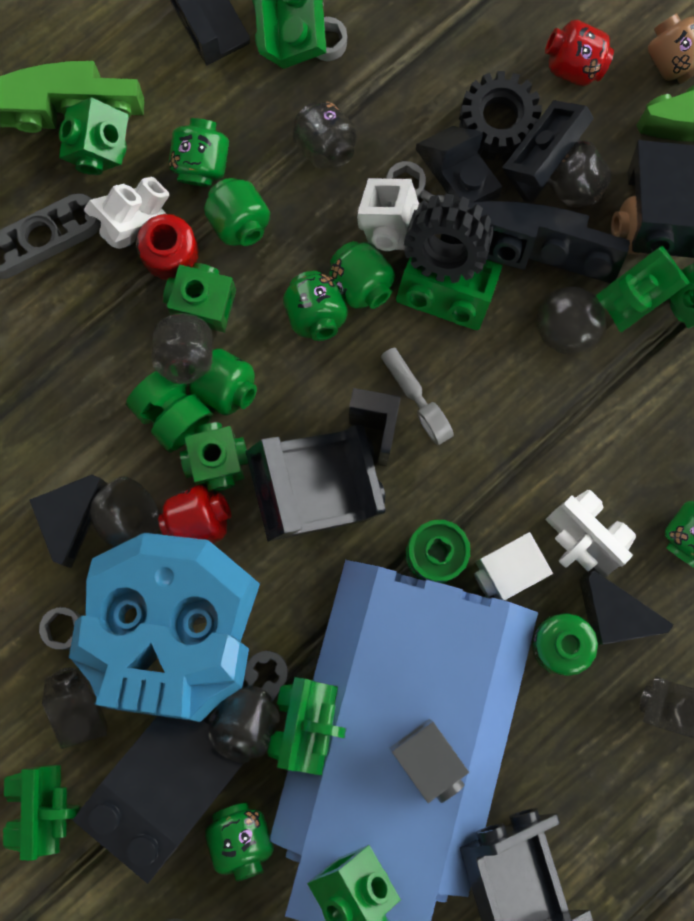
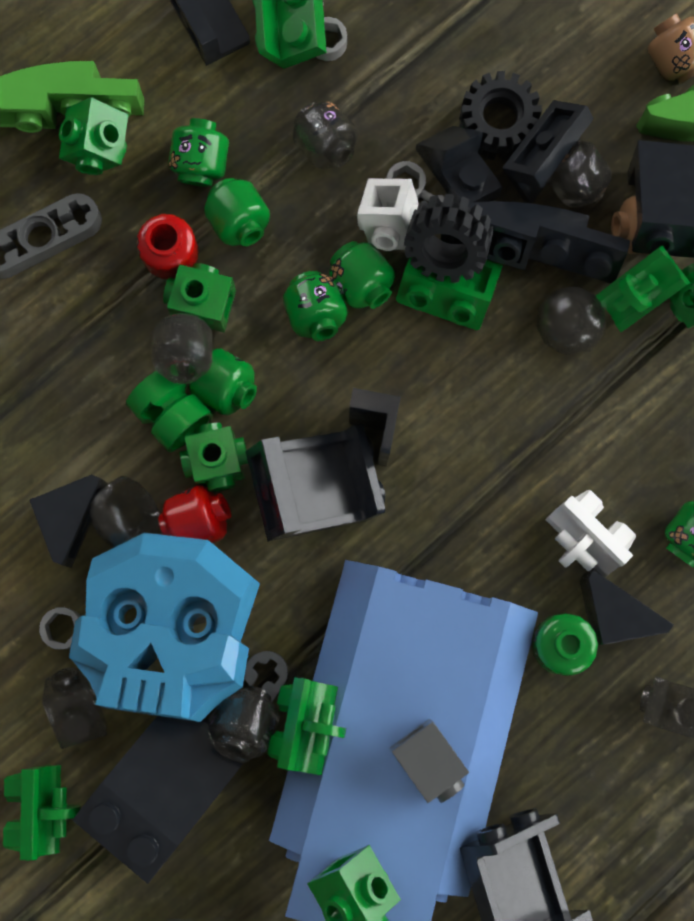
(127, 210): white hips -> none
(238, 841): green head -> none
(429, 414): light grey piece -> none
(437, 551): green wheel -> none
(512, 568): white brick -> none
(579, 53): red head -> none

